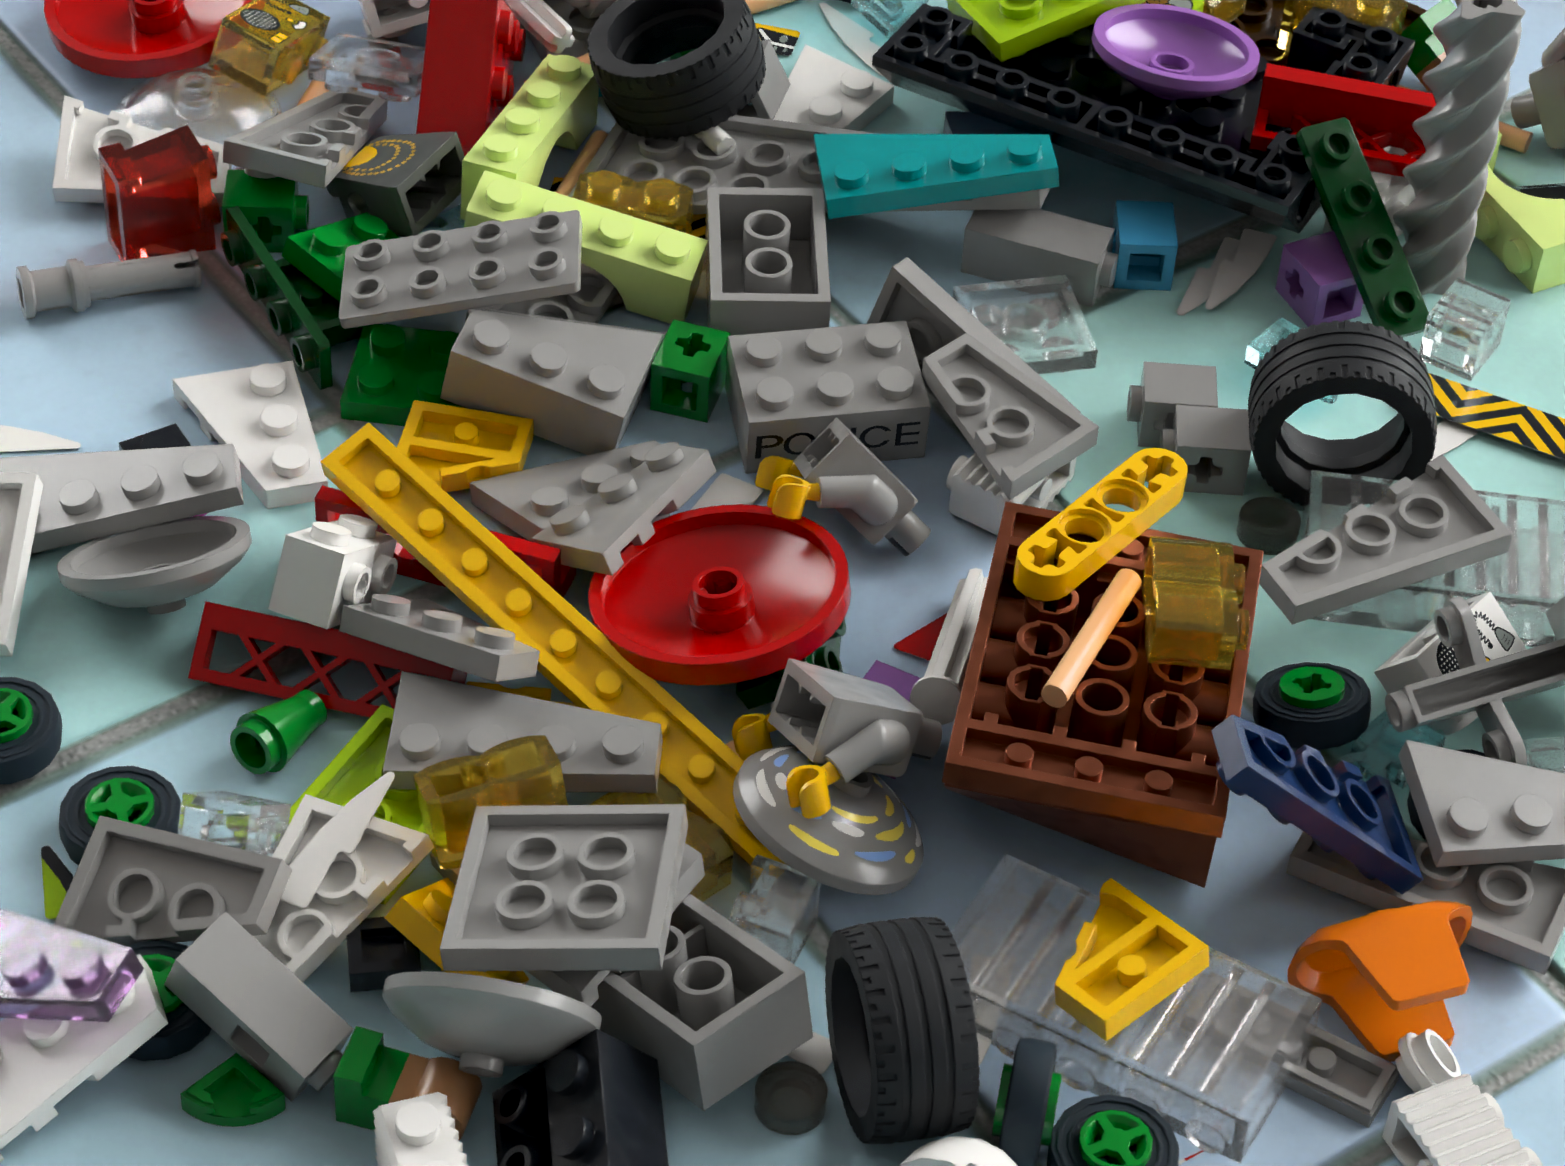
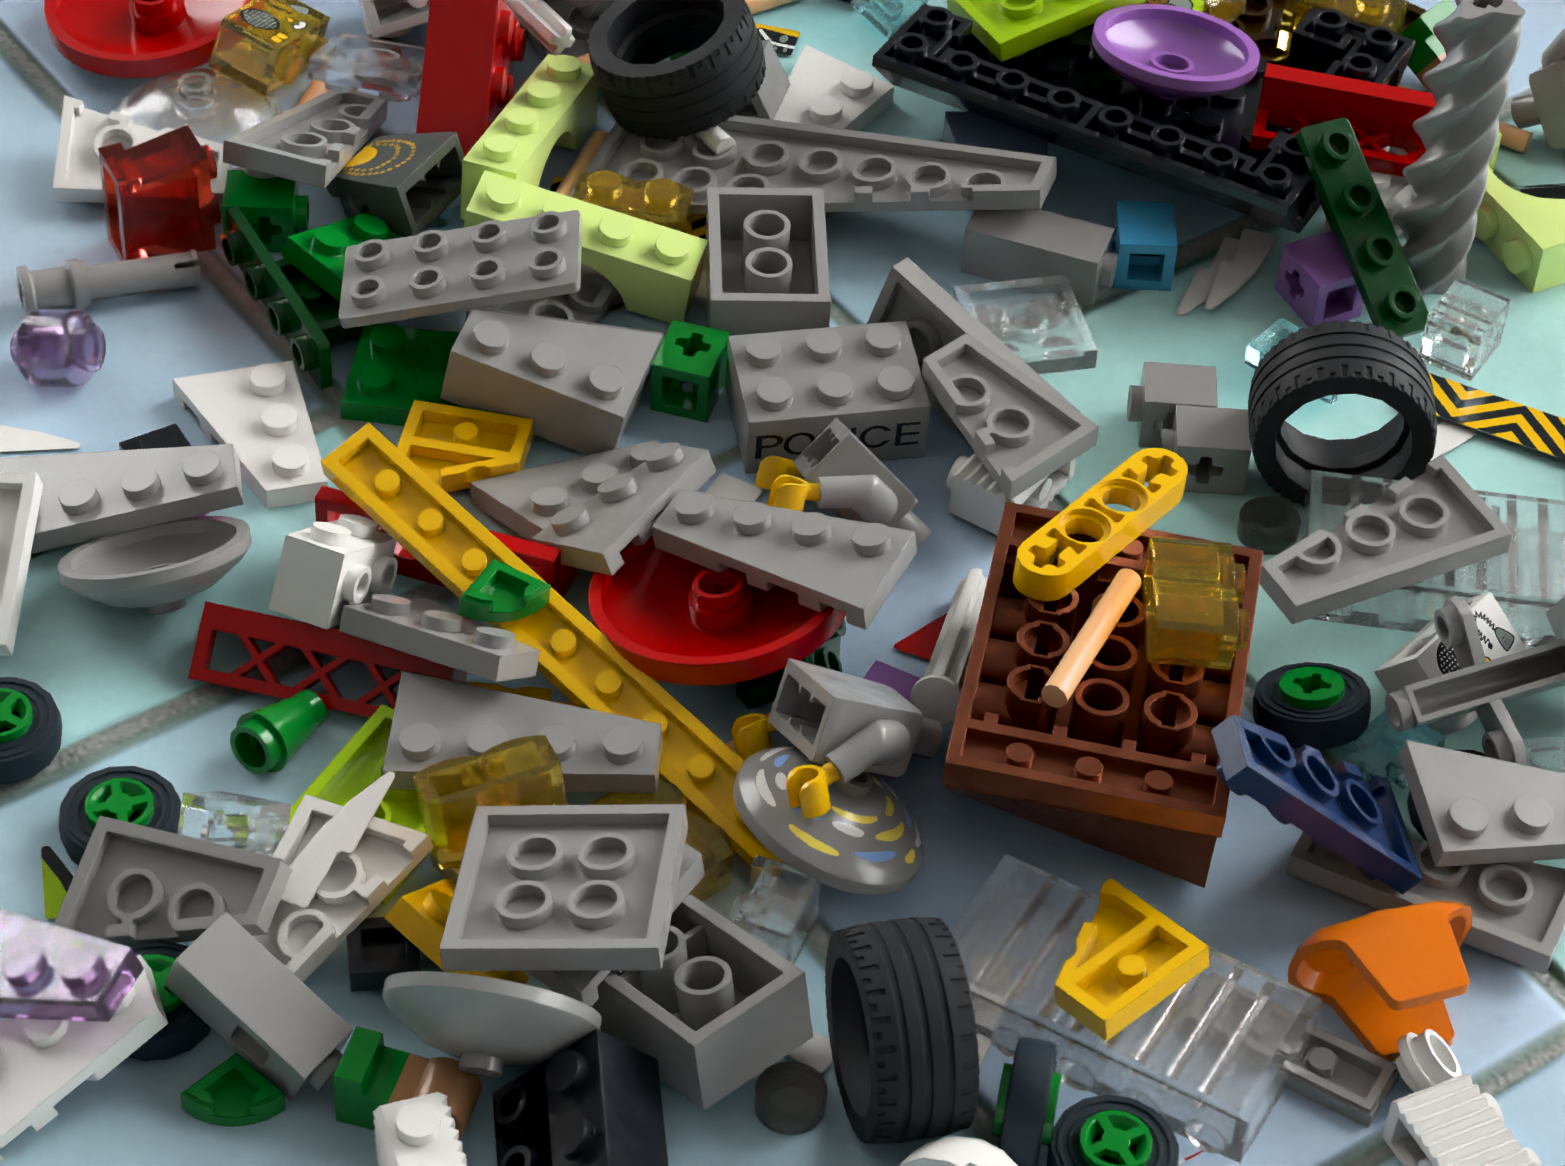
(58, 347): none -> clear purple head
(503, 595): none -> green tile
(805, 552): none -> light grey wing
(852, 34): white sticker -> none
(917, 170): teal wing -> none

